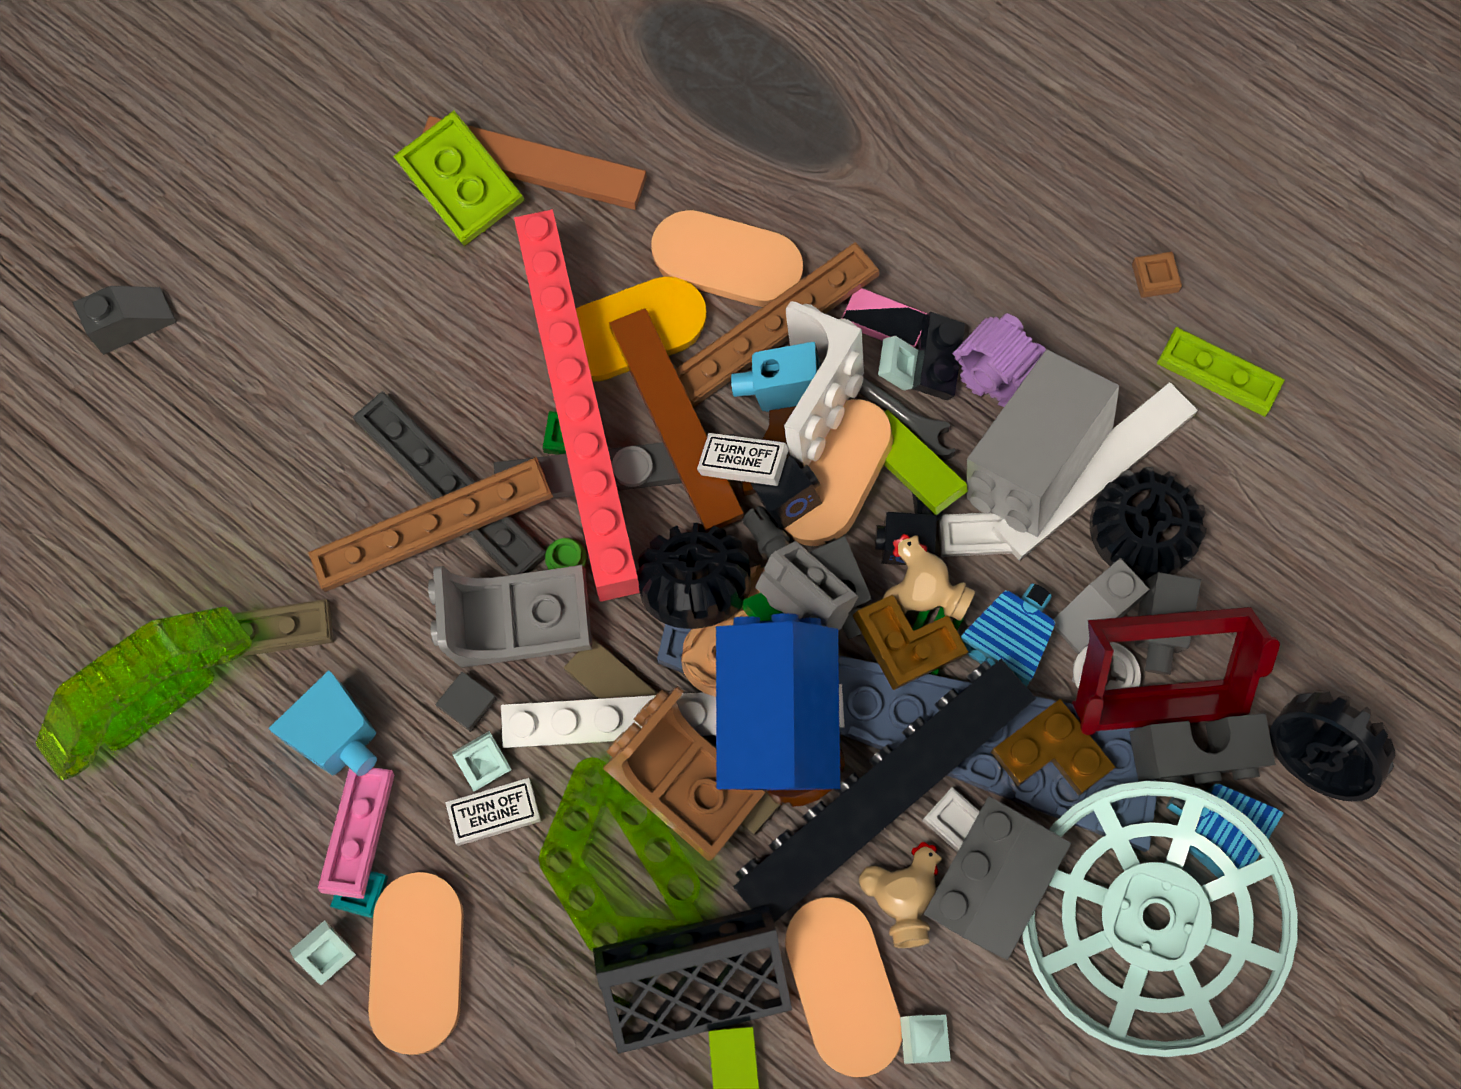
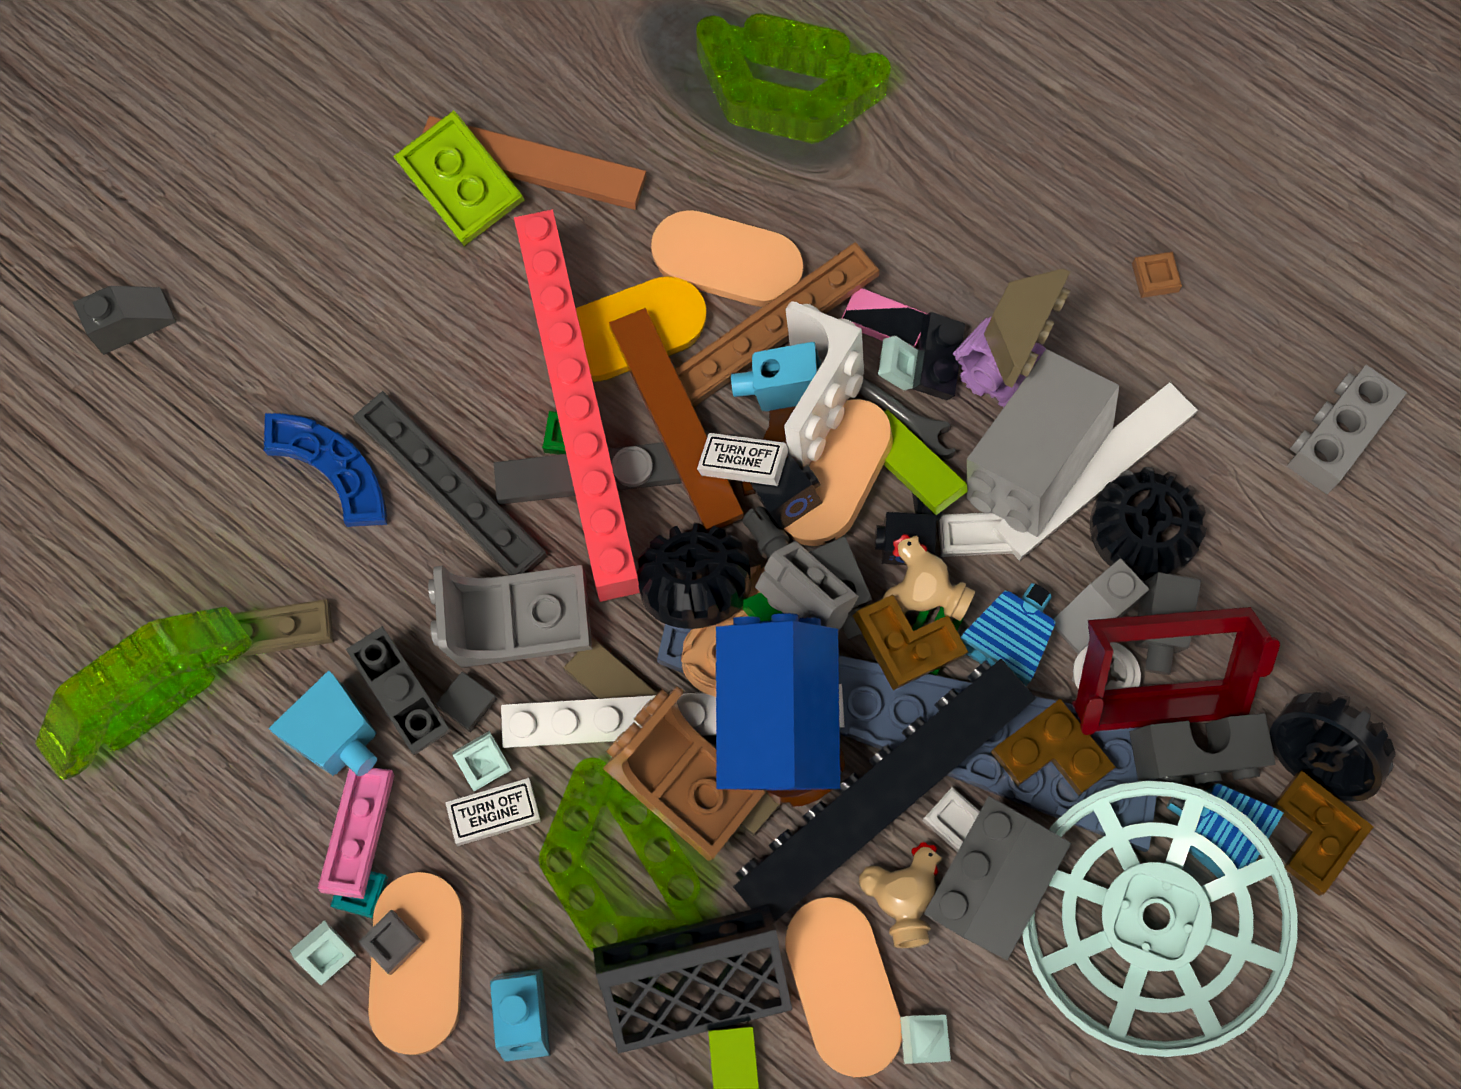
(335, 458): none -> blue tile
(390, 942): none -> flat silver tile
(398, 690): none -> dark grey slope
(430, 524): medium nougat tile -> none
(520, 1015): none -> medium azure torso
(565, 553): bright green plate -> none
(848, 75): none -> clear neon green piece
(1023, 320): none -> dark tan slope
(1220, 371): lime tile -> none
(1331, 831): none -> pearl gold plate
(1359, 416): none -> light grey brick

